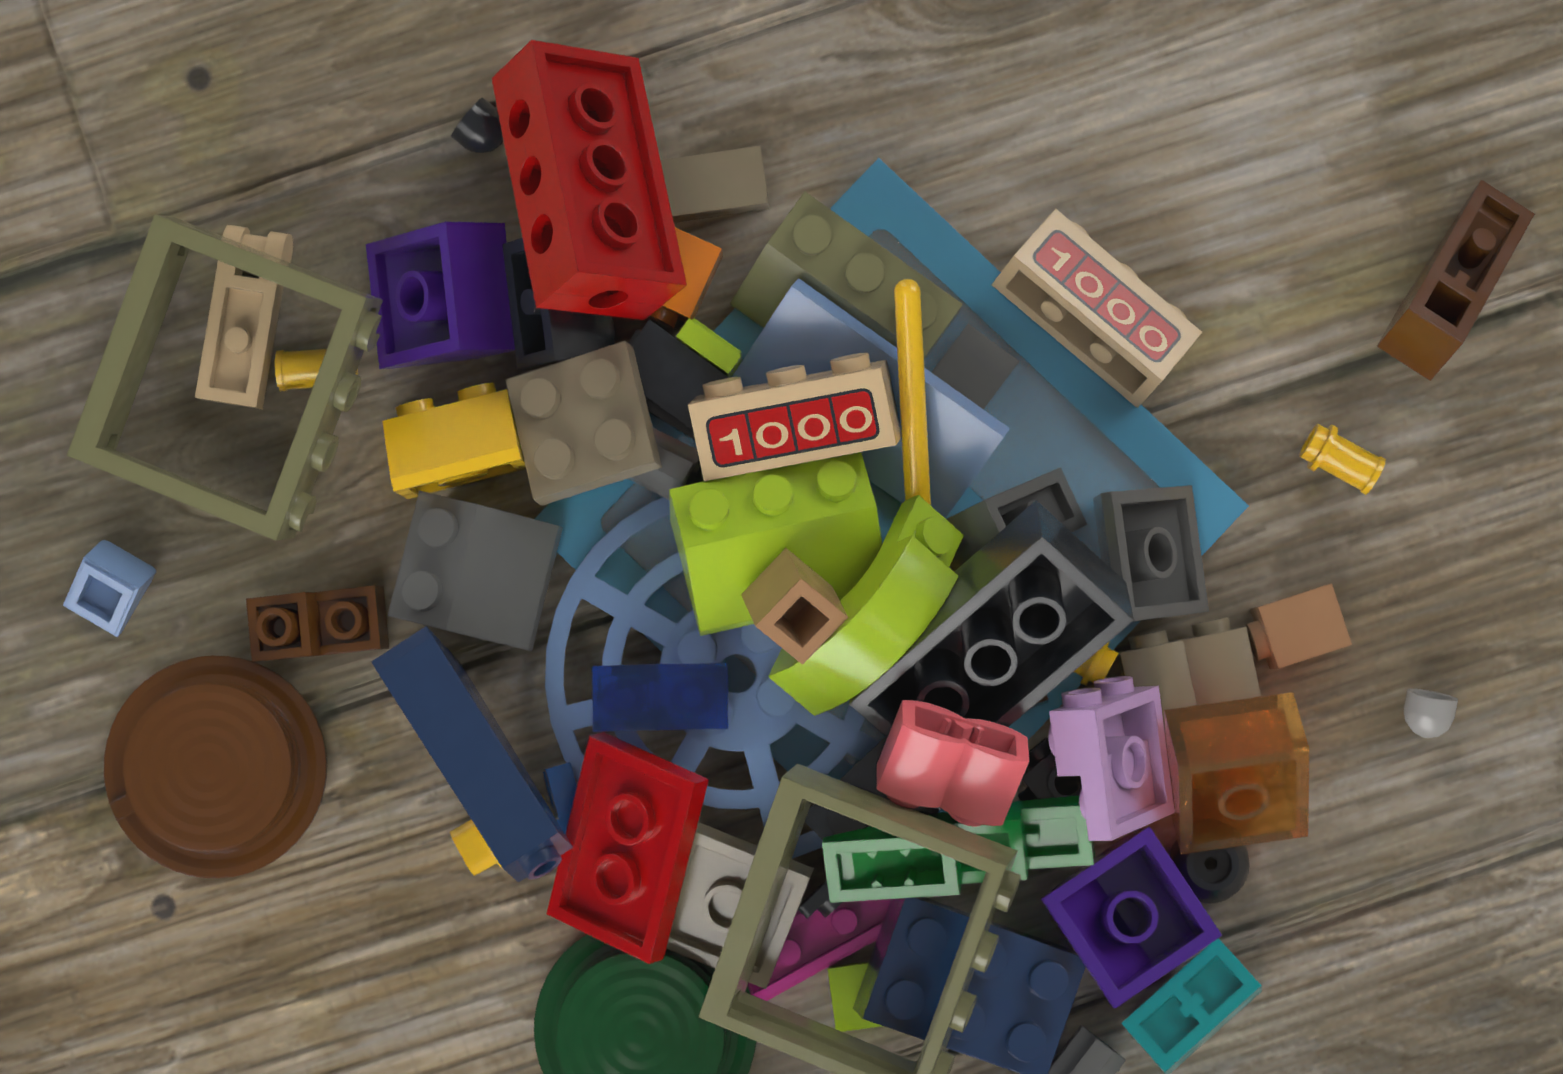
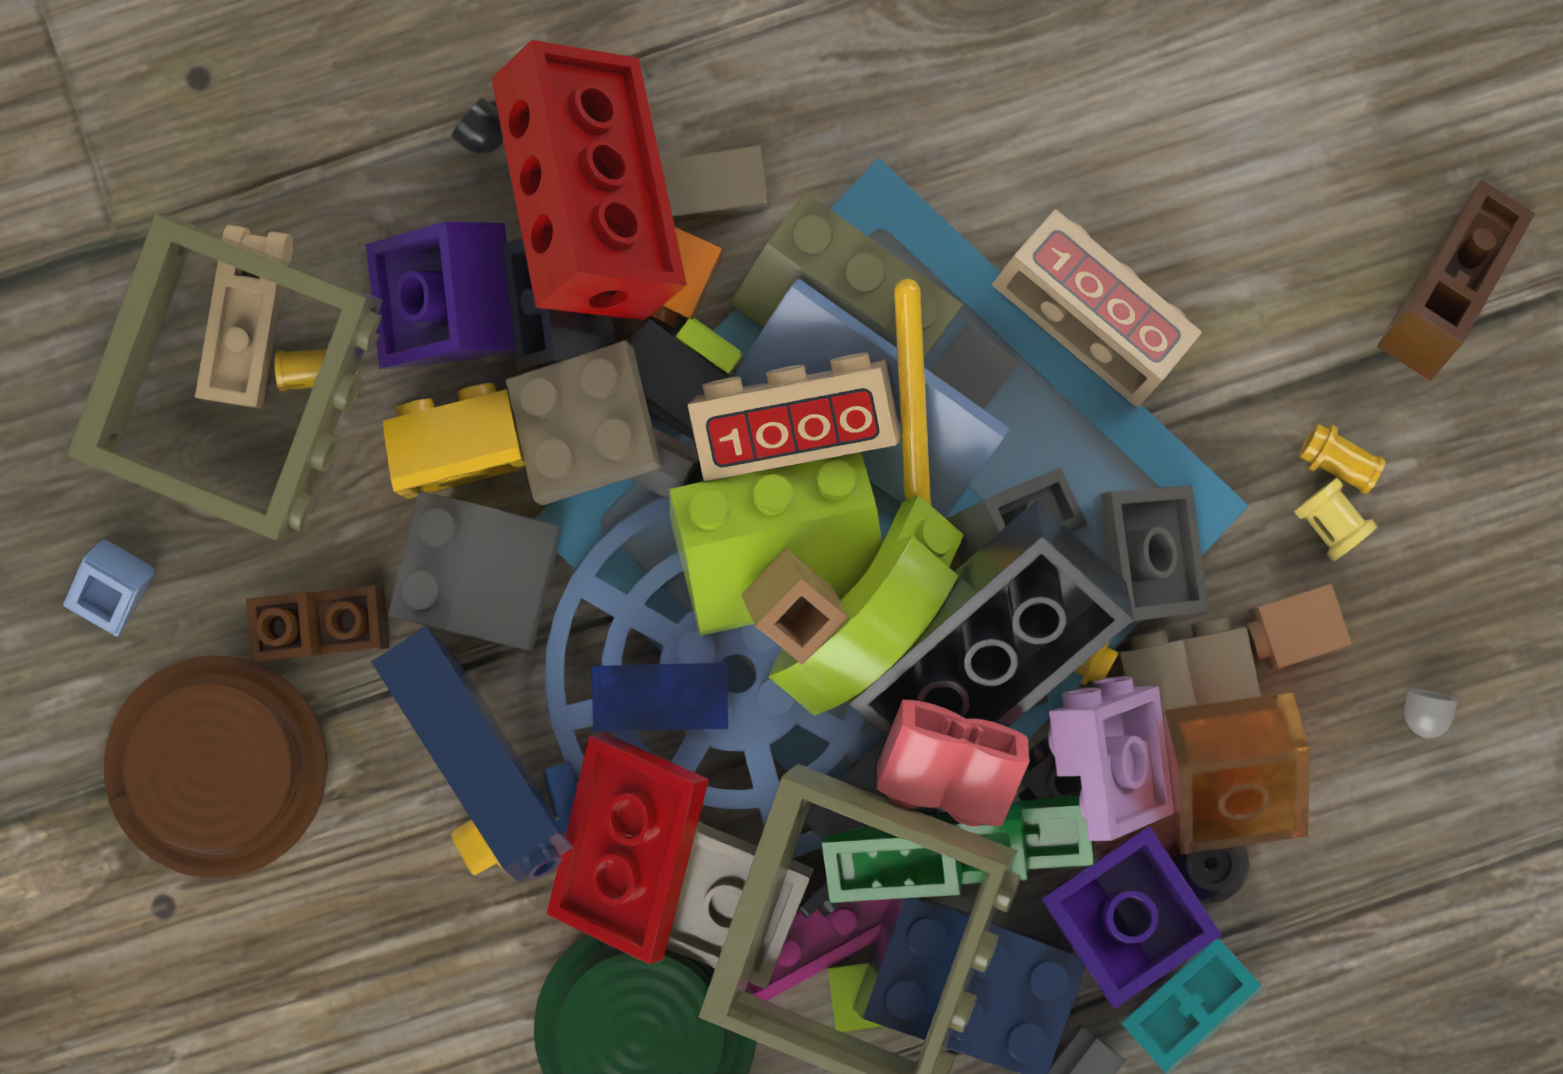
(1335, 519): none -> light yellow bush

